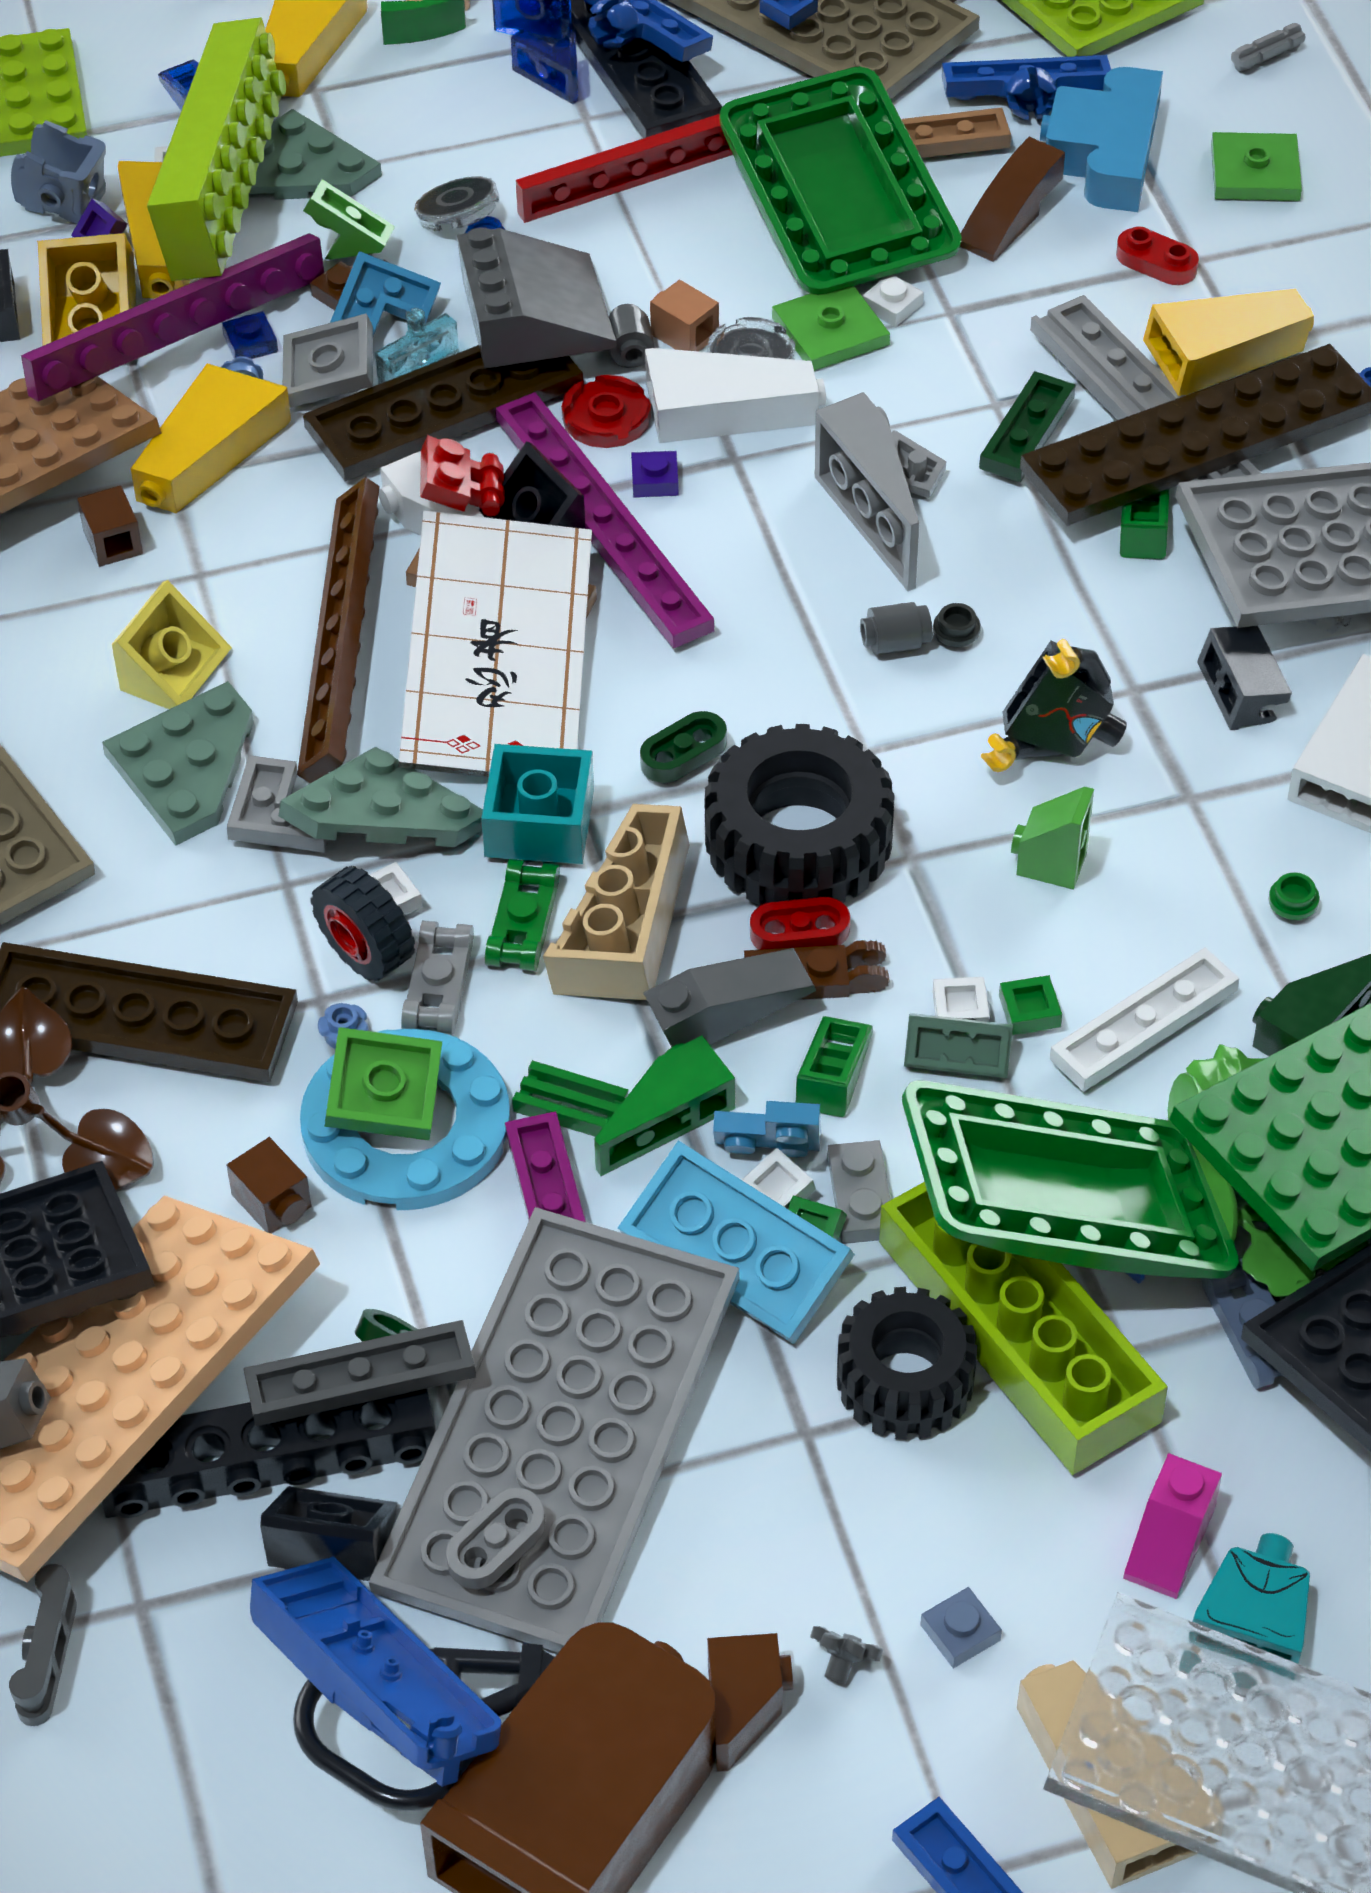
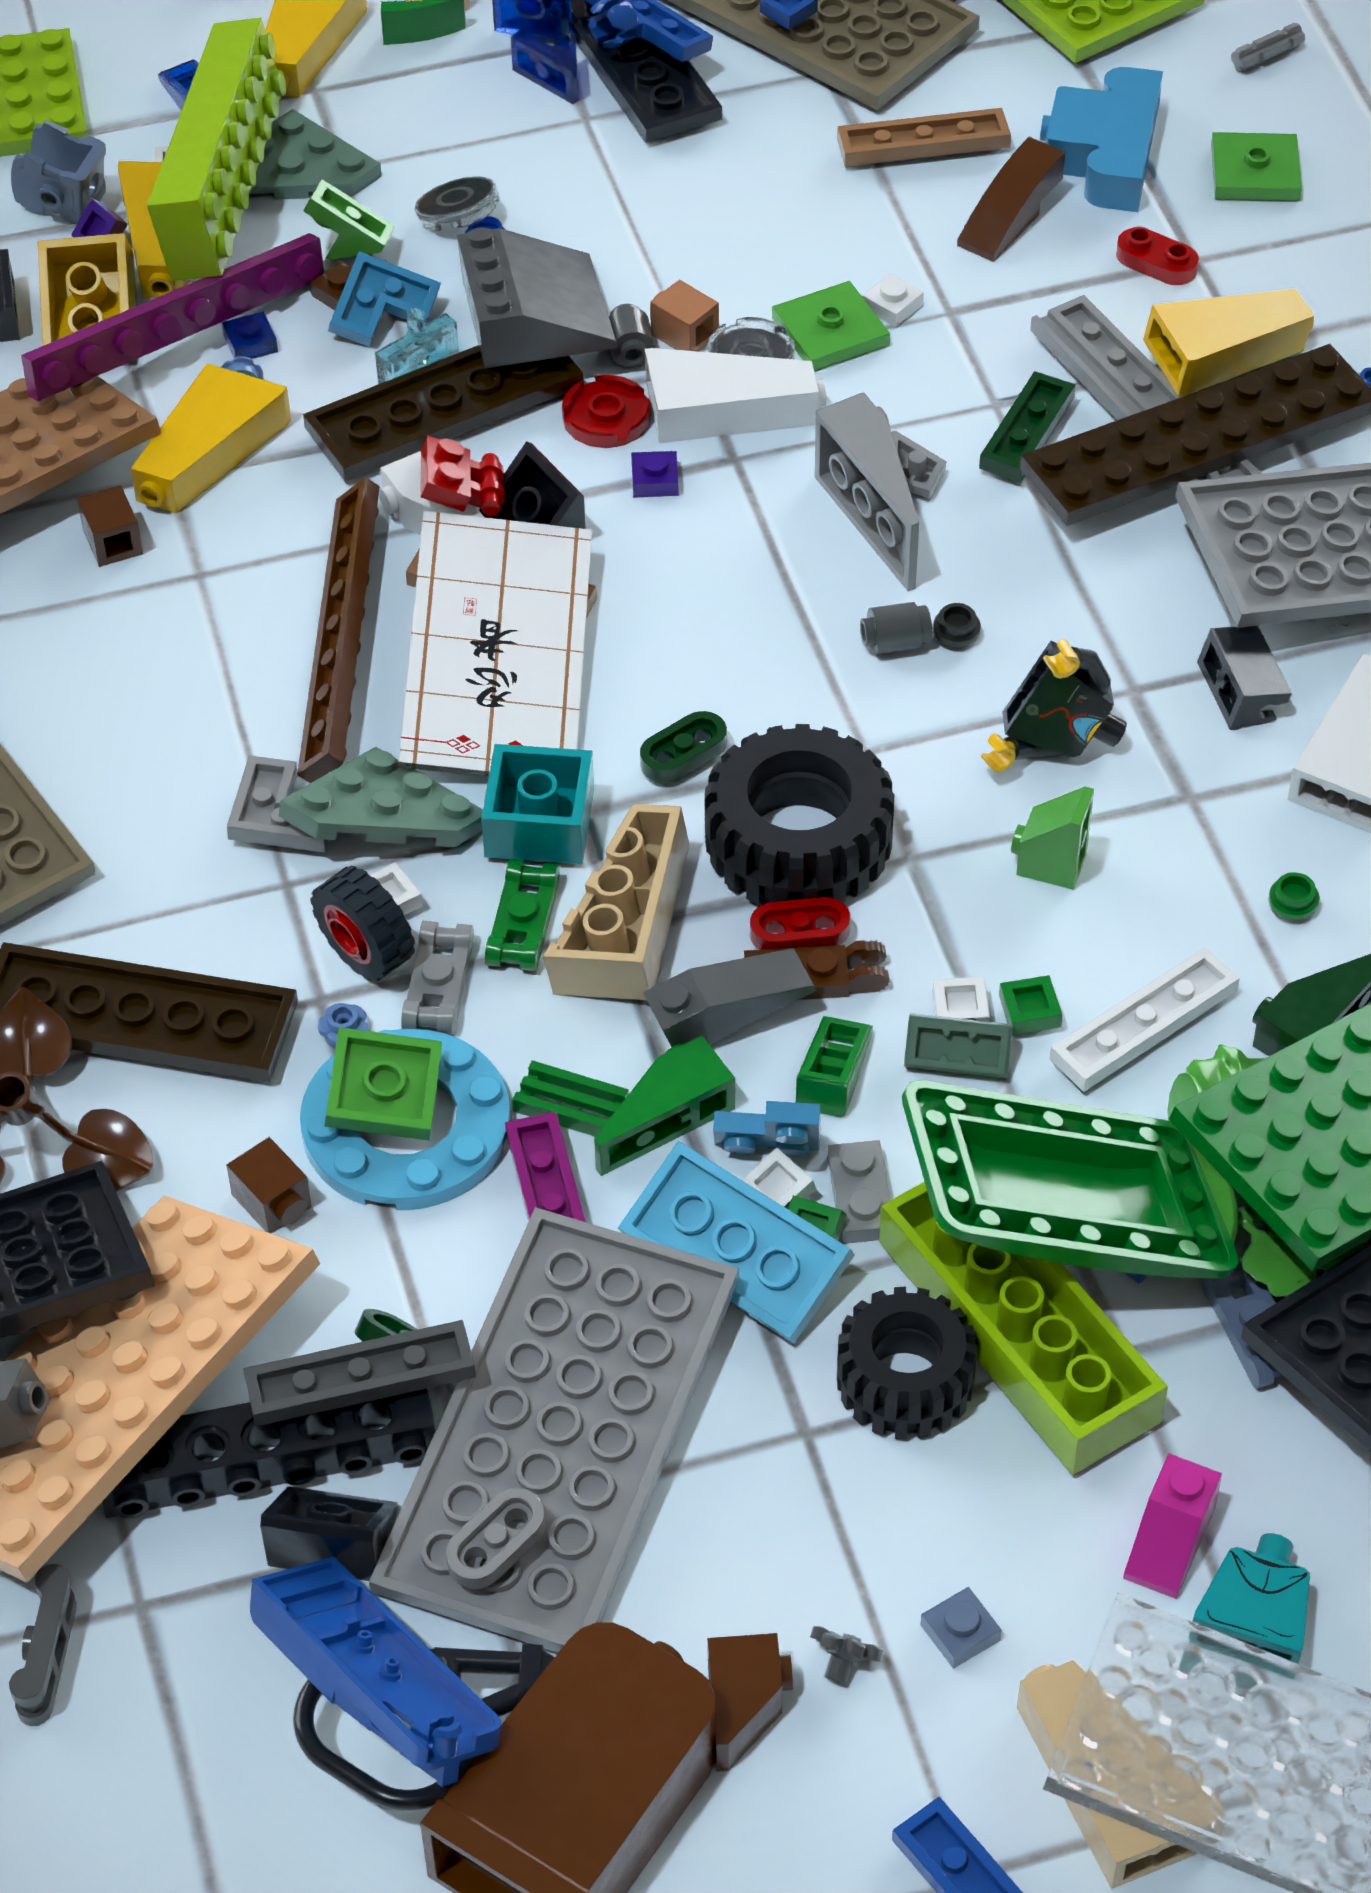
(167, 650): light yellow slope -> none
(185, 760): sand green plate -> none
(328, 360): light grey plate -> none
(614, 529): magenta plate -> none
(620, 168): red plate -> none
(839, 180): green wedge -> none
(1025, 83): blue plate -> none
(1145, 527): green slope -> none

